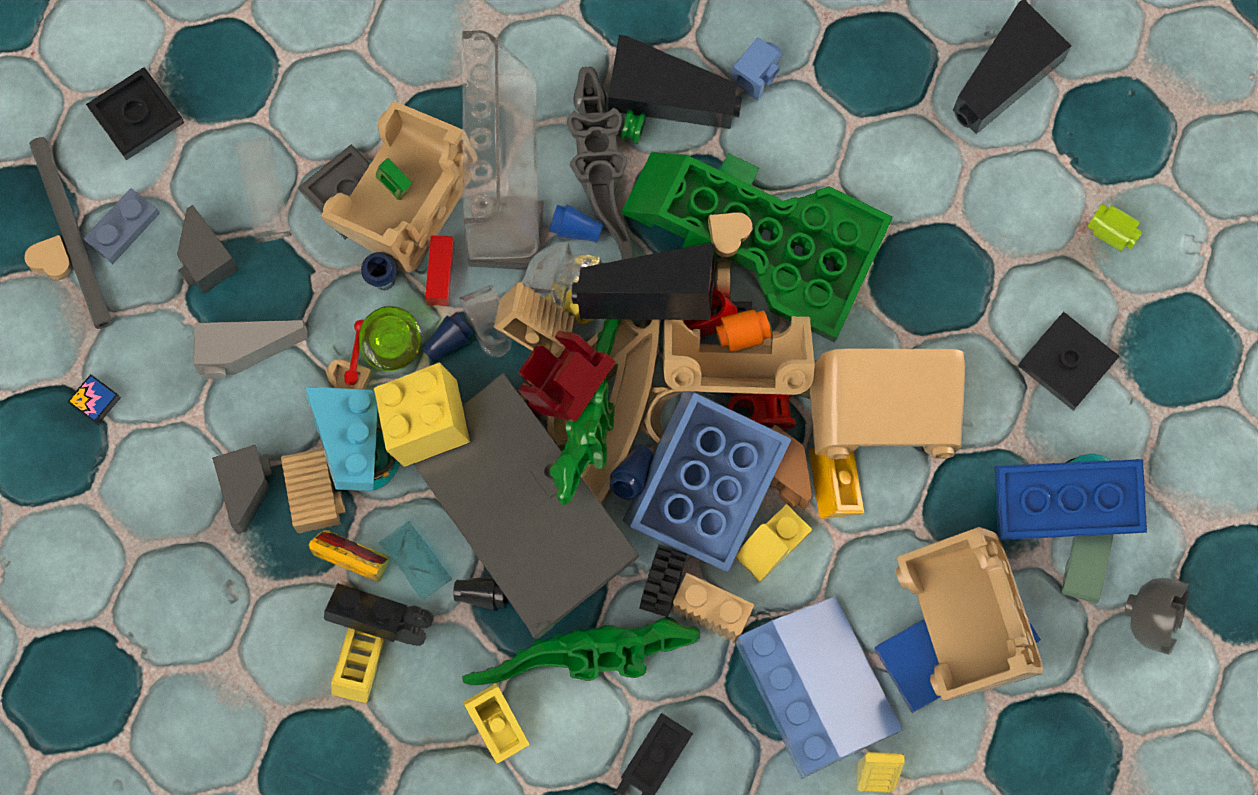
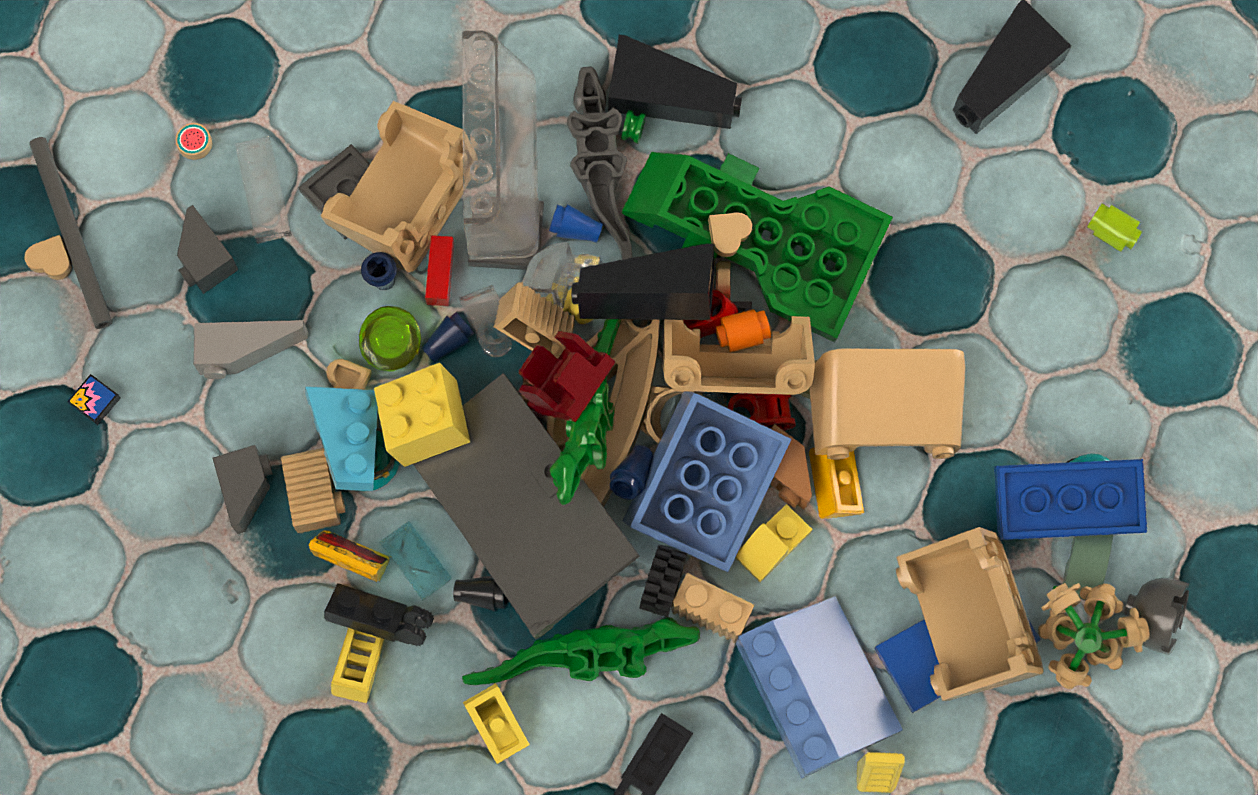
(121, 226): sand blue plate -> none
(135, 113): black plate -> none
(193, 141): none -> tile
(351, 375): red hinge -> none
(393, 179): green tile -> none
(757, 67): medium blue brick -> none
(1068, 361): black plate -> none
(1099, 645): none -> tan plant

